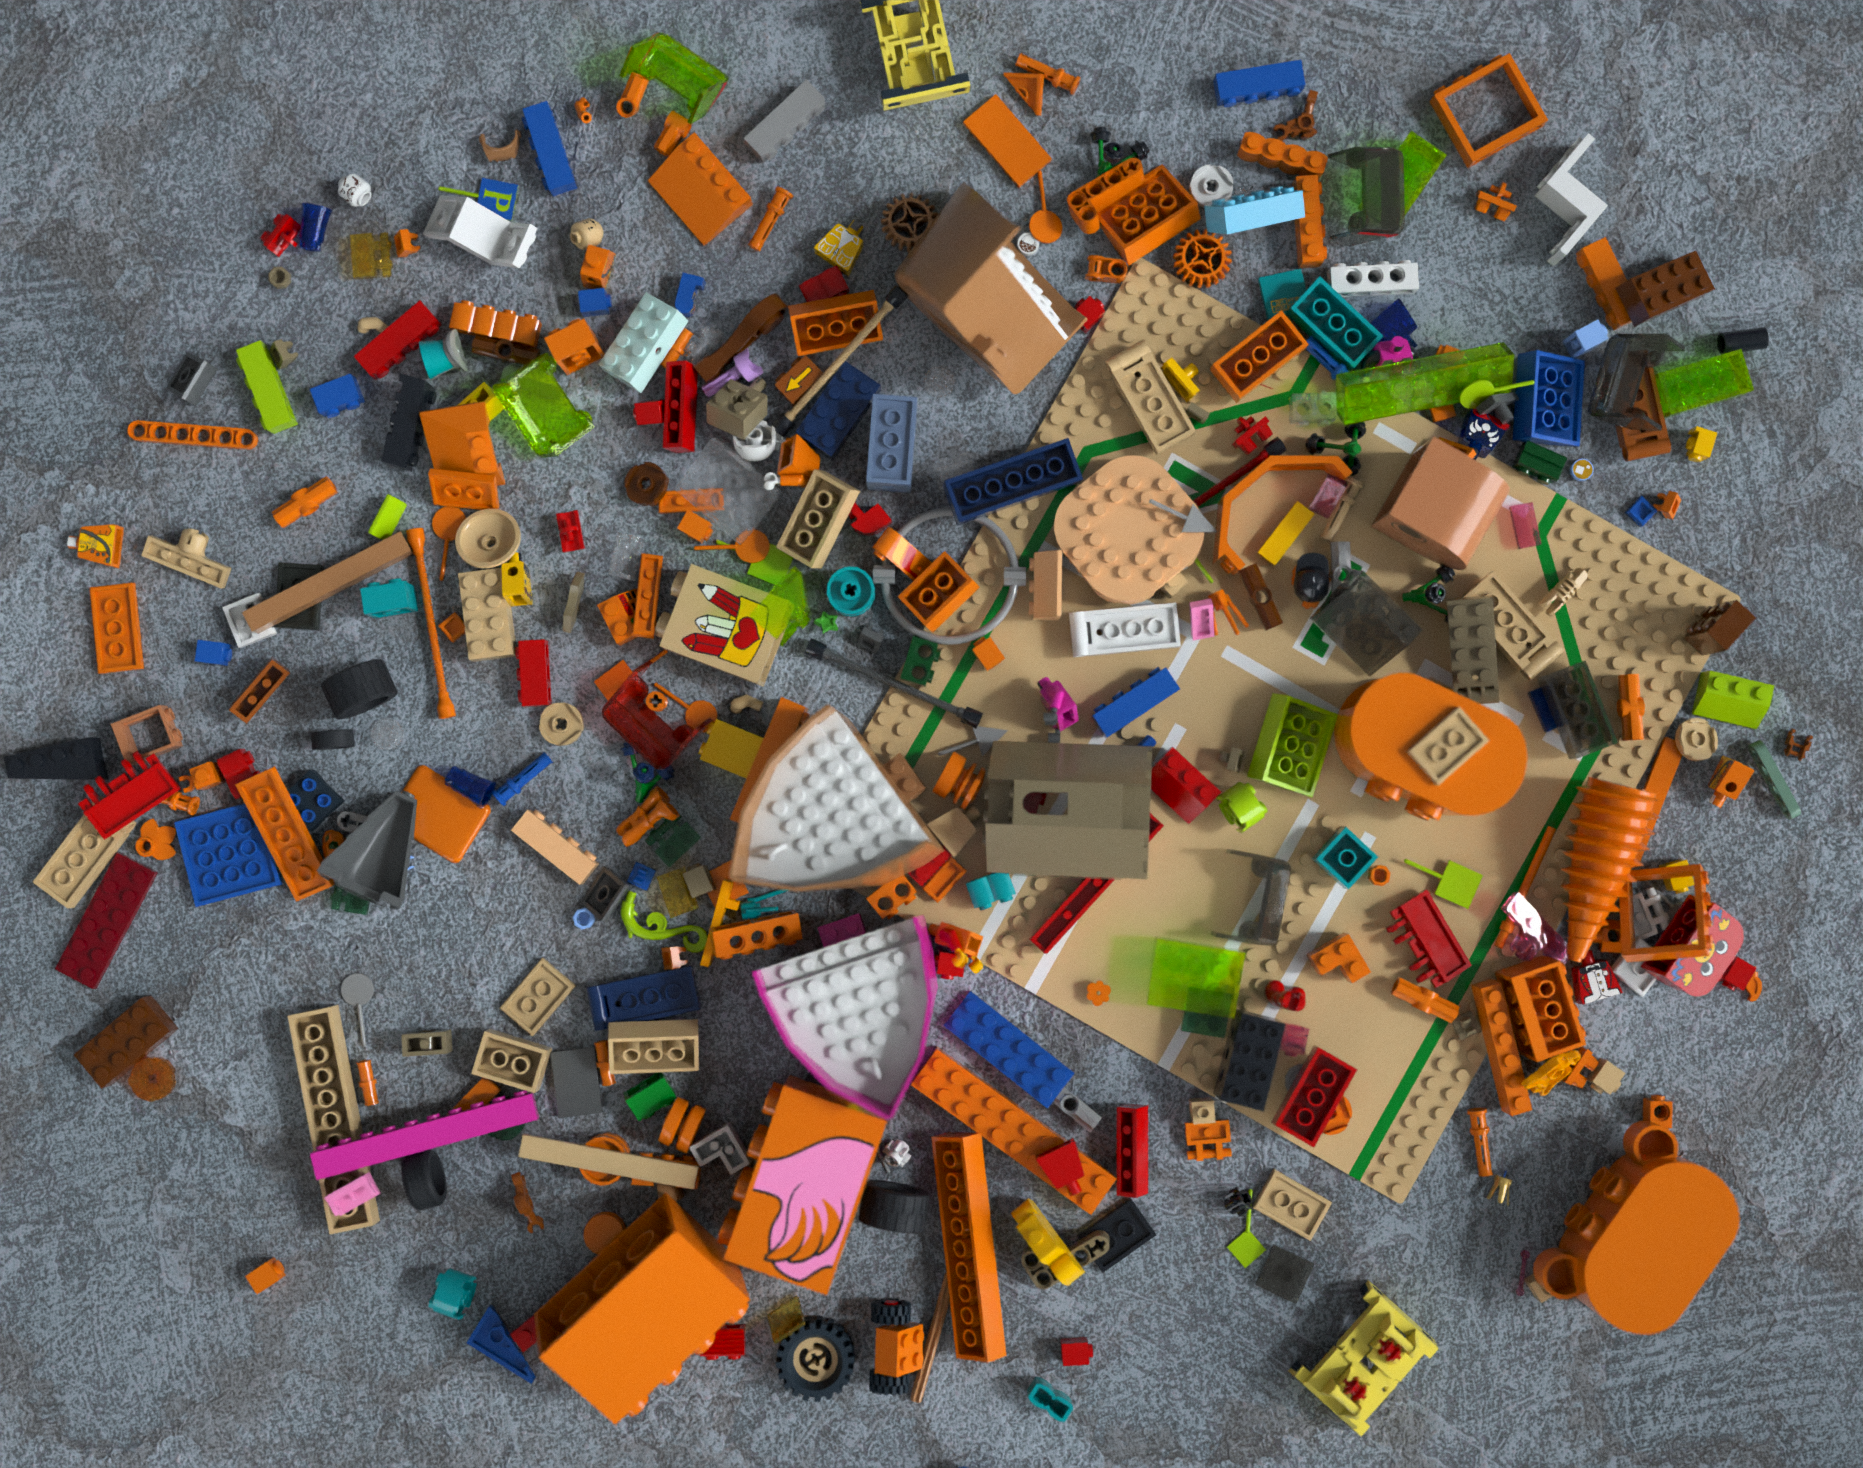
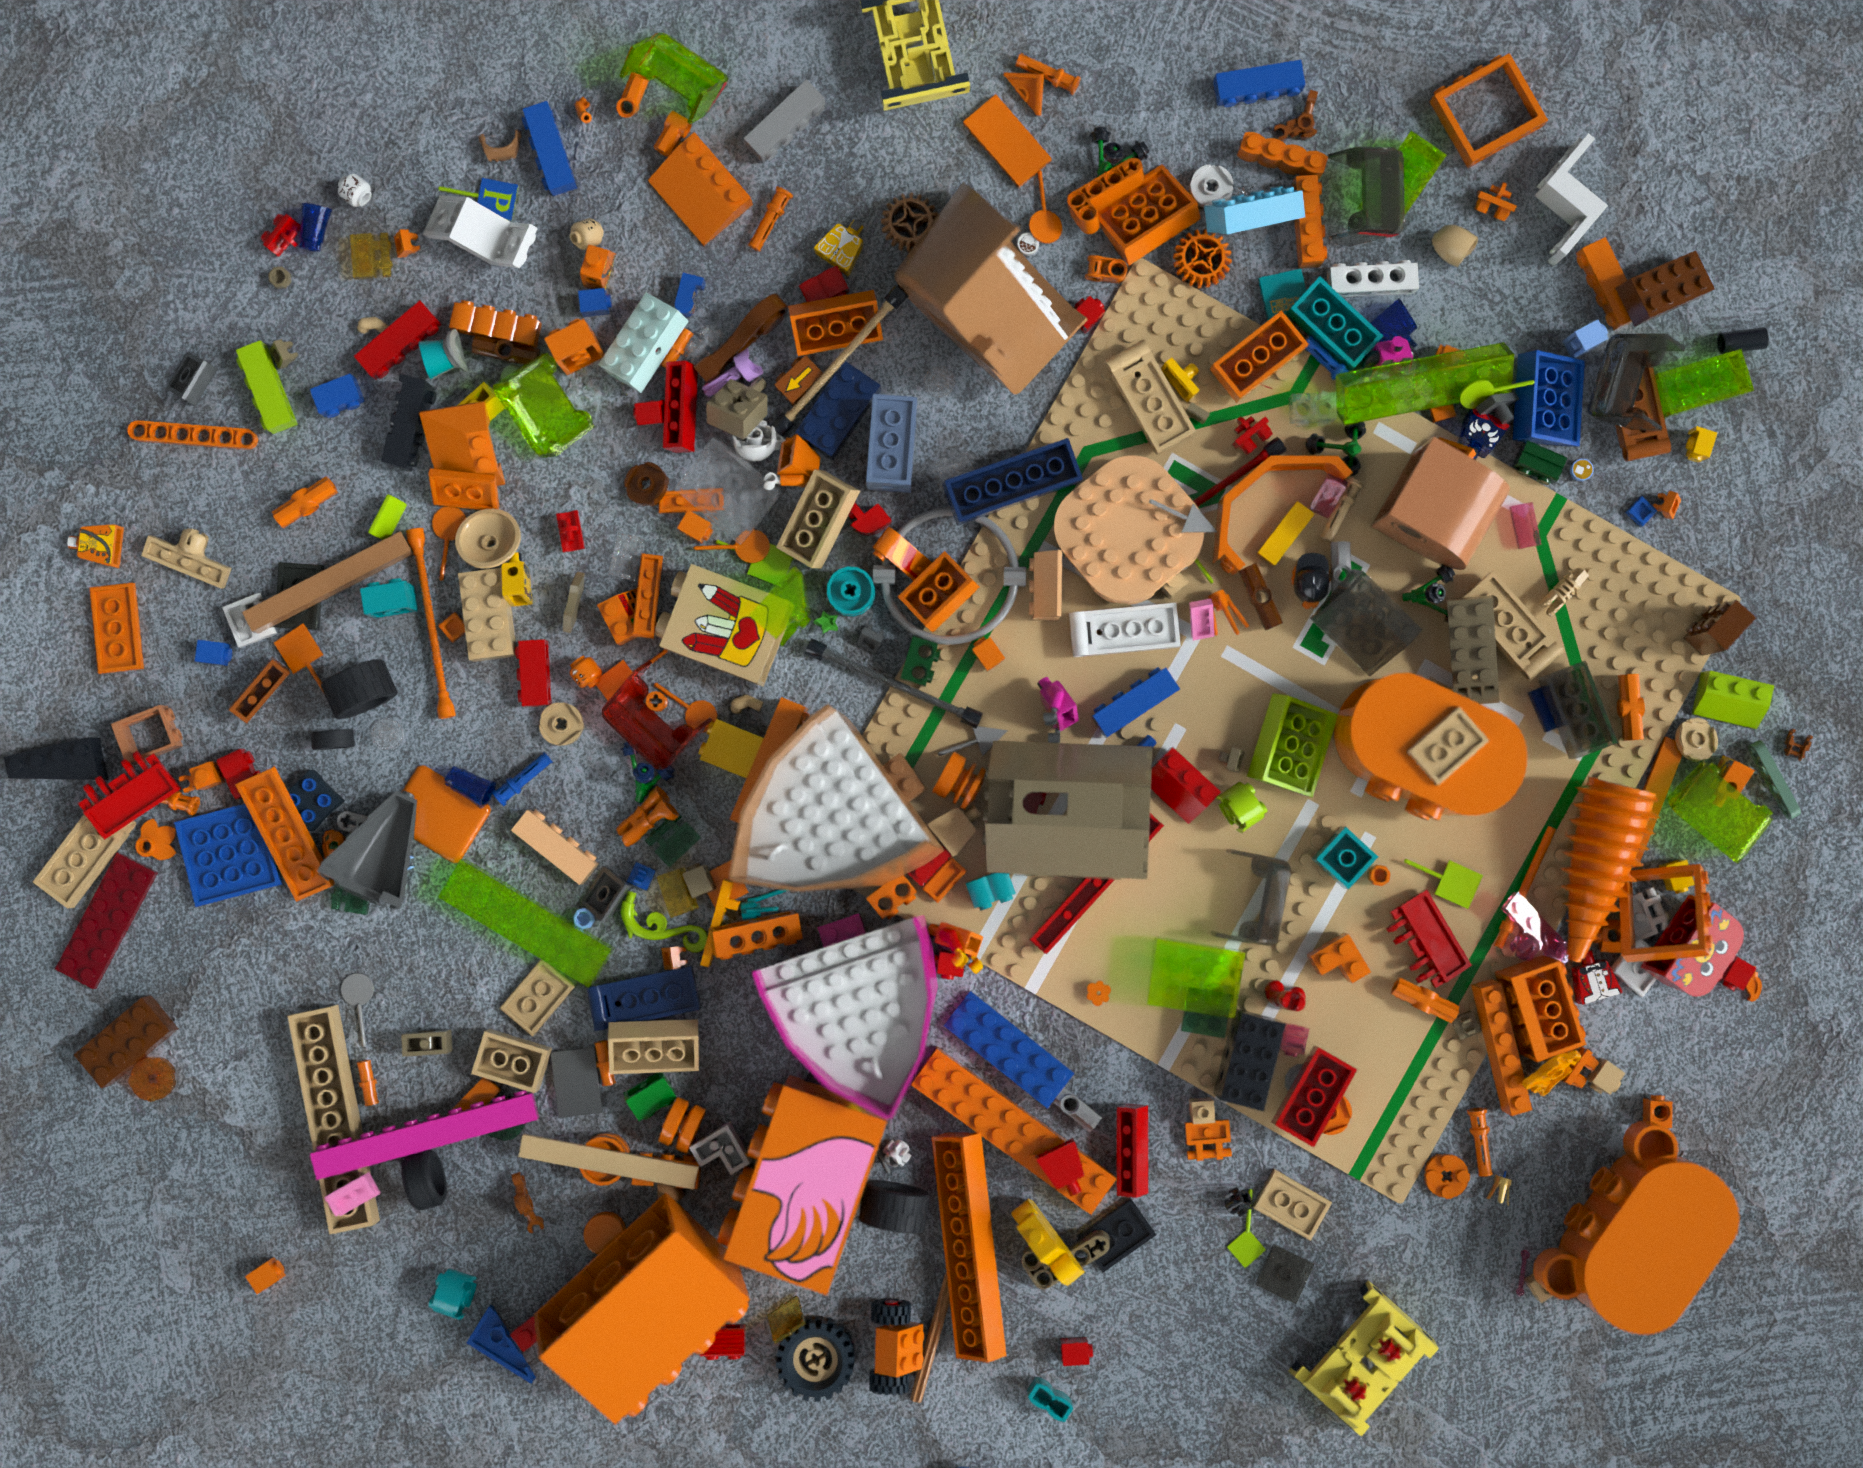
(299, 650): none -> orange piece
(526, 922): none -> clear neon green brick
(585, 672): none -> orange head
(1433, 1176): none -> orange plate
(1454, 243): none -> tan piece
(1719, 811): none -> clear neon green windscreen

